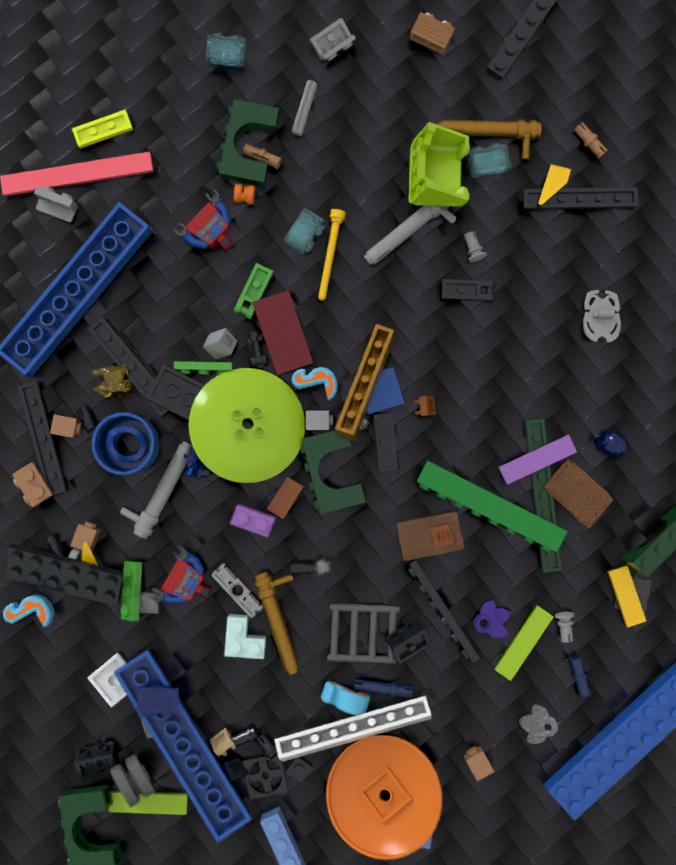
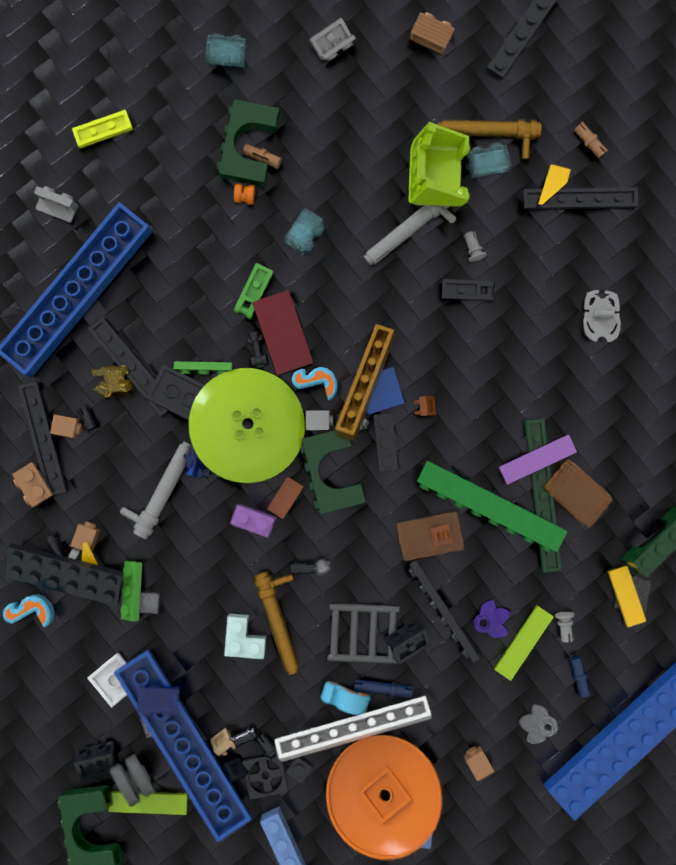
(77, 173): coral tile -> none
(106, 439): blue piece -> none
(183, 581): torso -> none
(208, 226): torso -> none
(220, 343): light grey panel -> none
(246, 599): light grey piece -> none
(304, 108): light grey axle -> none
(337, 217): yellow piece -> none
(612, 443): clear blue head -> none

